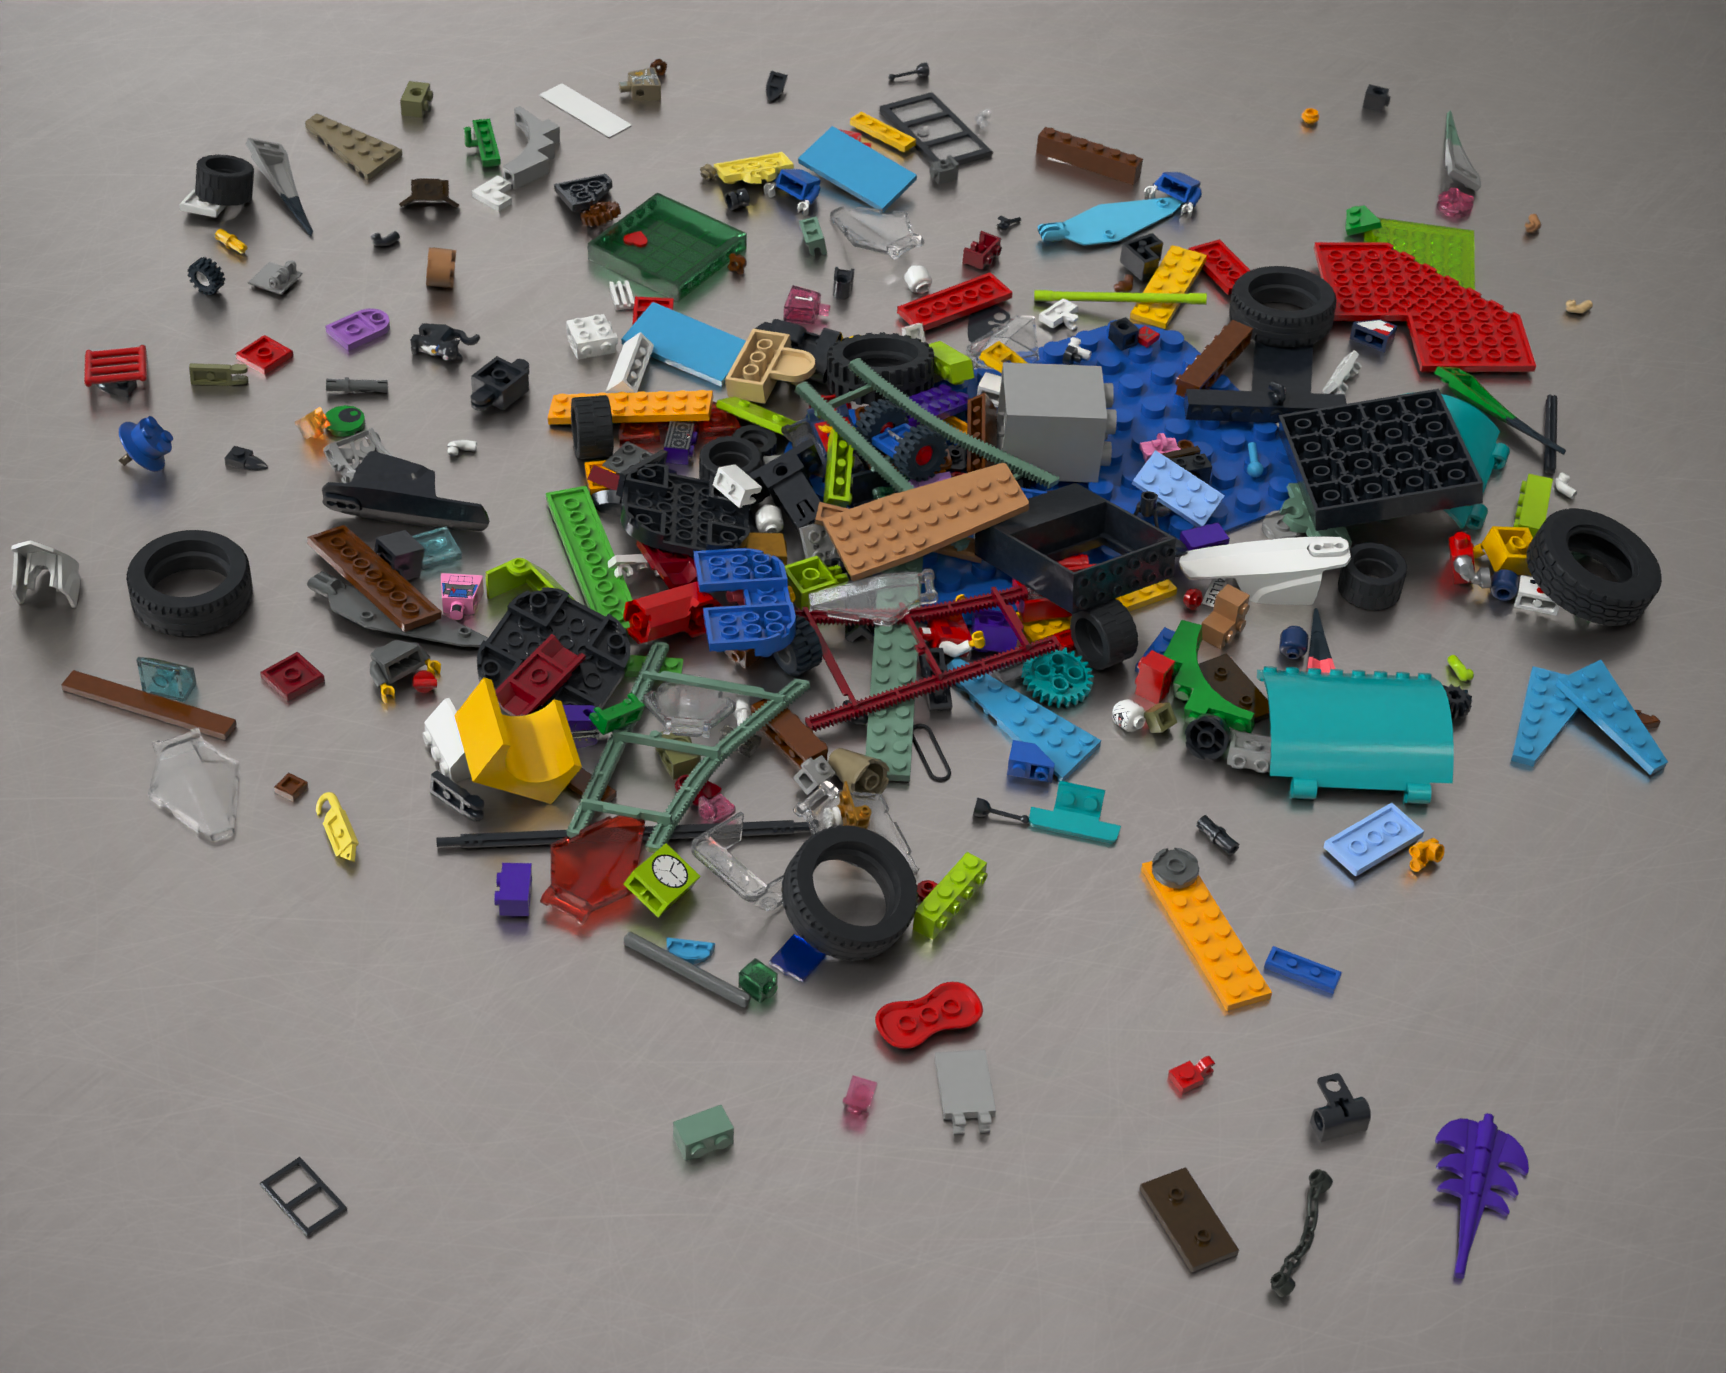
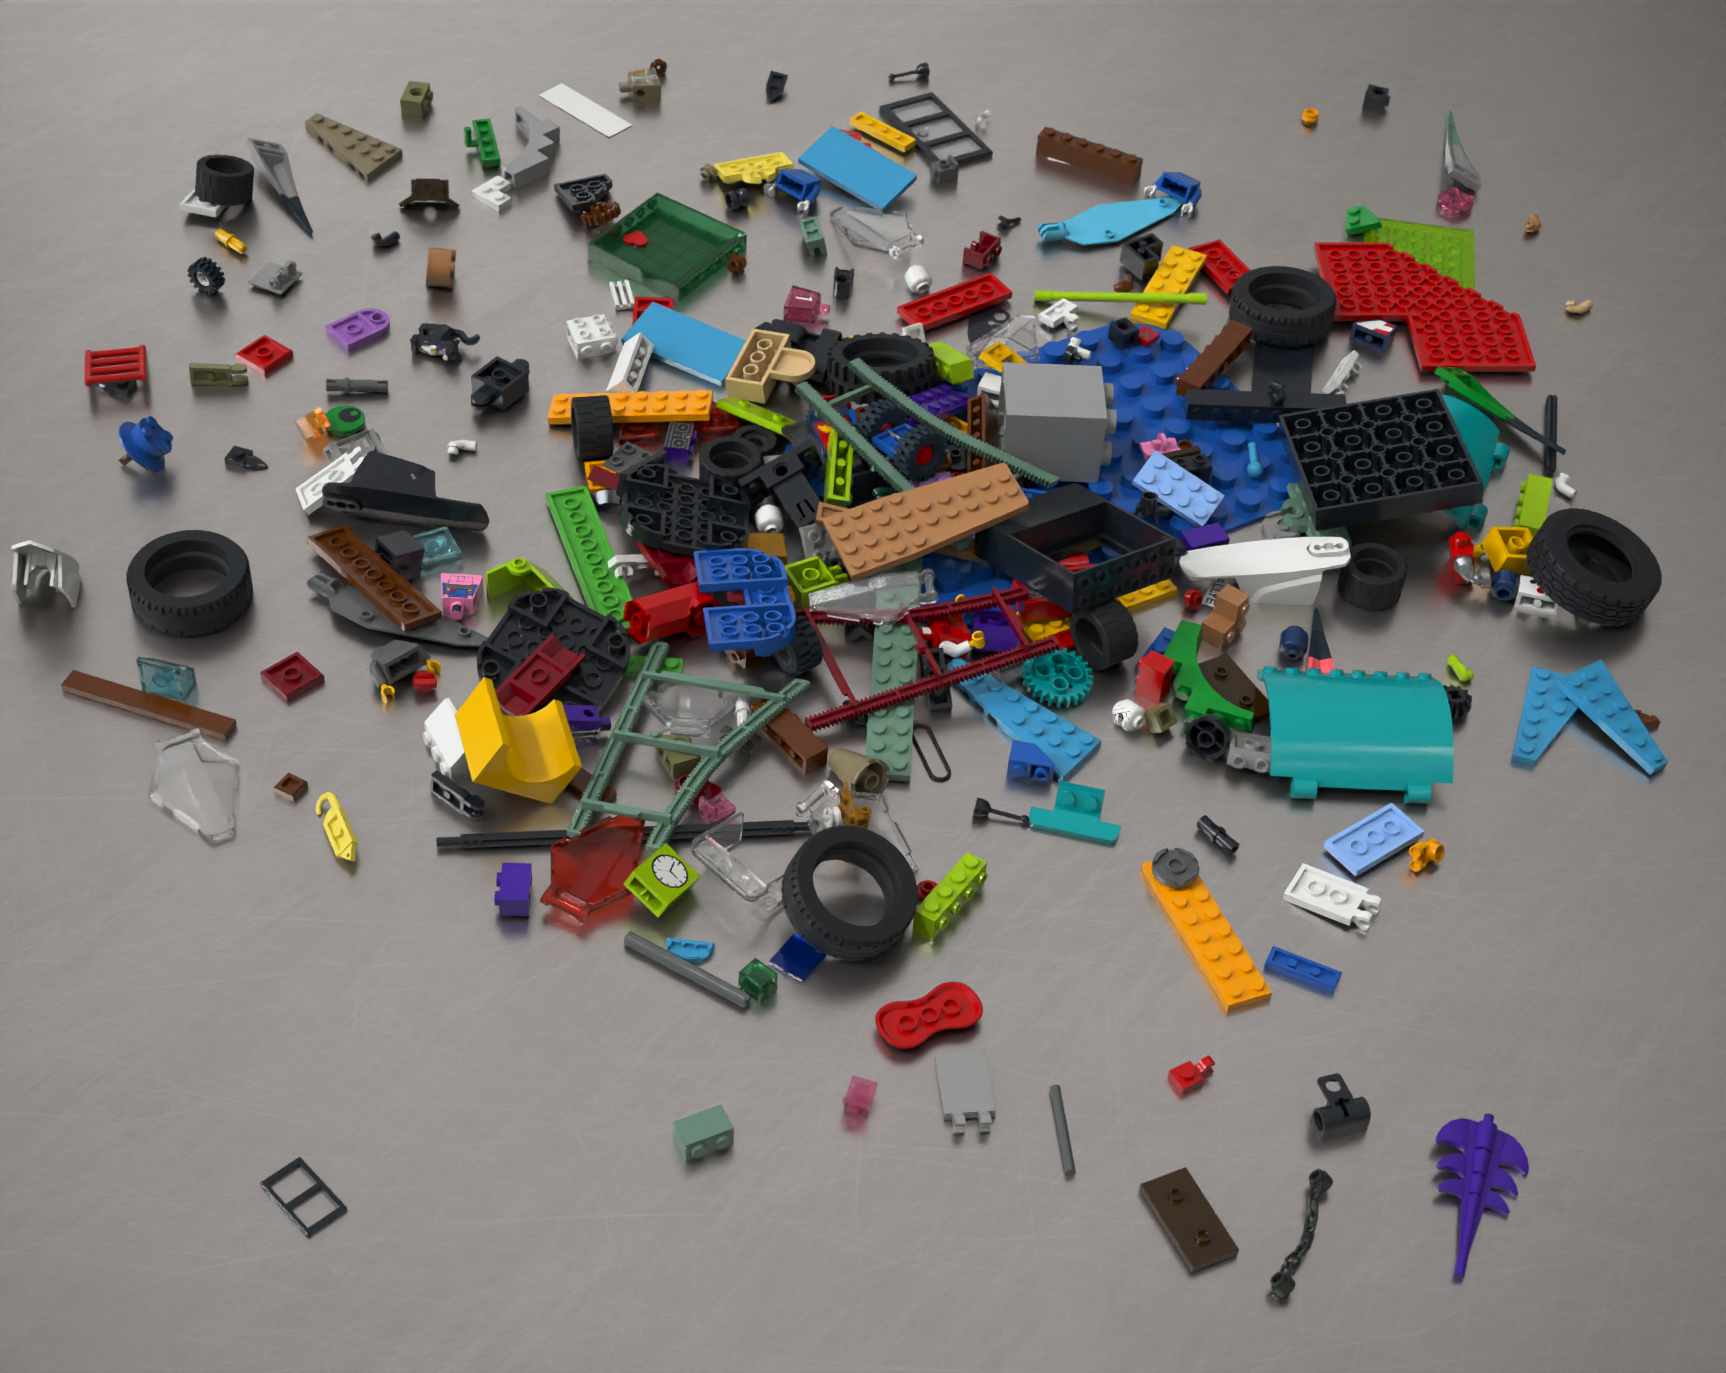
(339, 471): none -> white tile
(617, 715): green hinge -> none
(736, 485): white hinge -> none
(813, 774): light grey brick -> none
(1062, 1130): none -> dark grey bar
(1332, 897): none -> white tile

